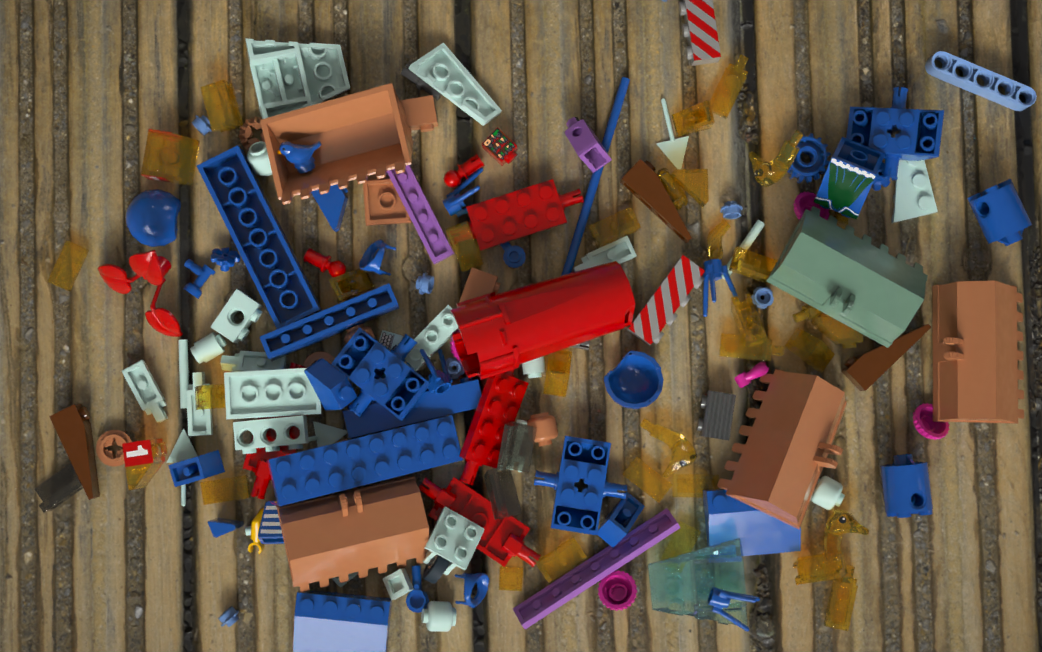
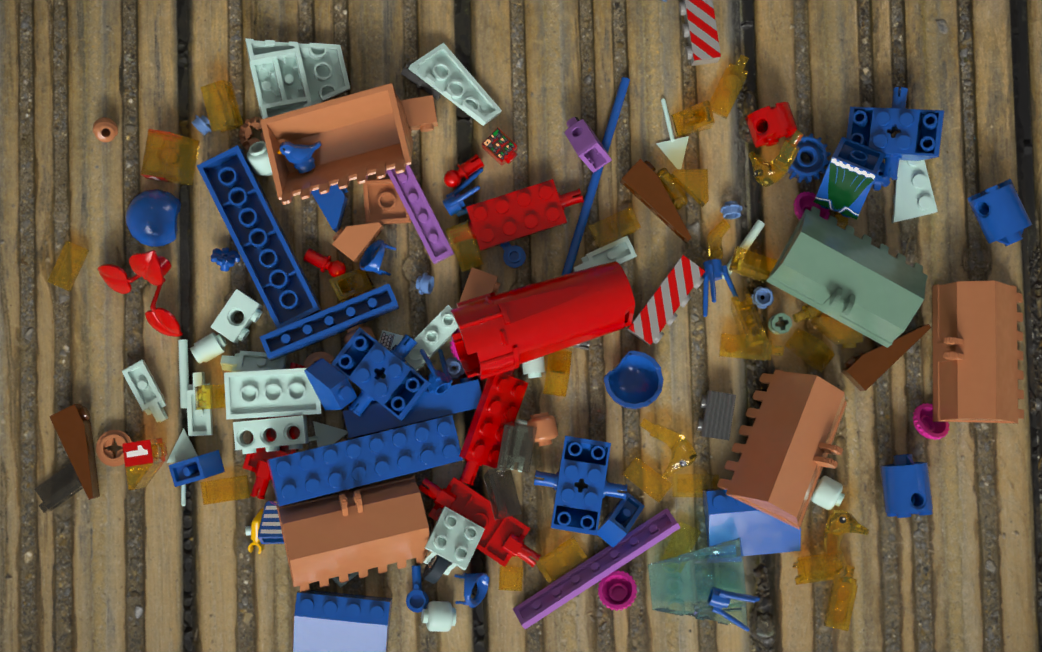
(105, 129): none -> nougat piece
(203, 274): blue piece -> none
(221, 526): blue slope -> none
(229, 617): medium blue plate -> none
(356, 239): none -> nougat slope
(398, 584): light aqua plate -> none
(758, 370): dark pink arm -> none
(771, 124): none -> red brick
(777, 330): none -> sand green bush
(990, 78): light blue beam -> none

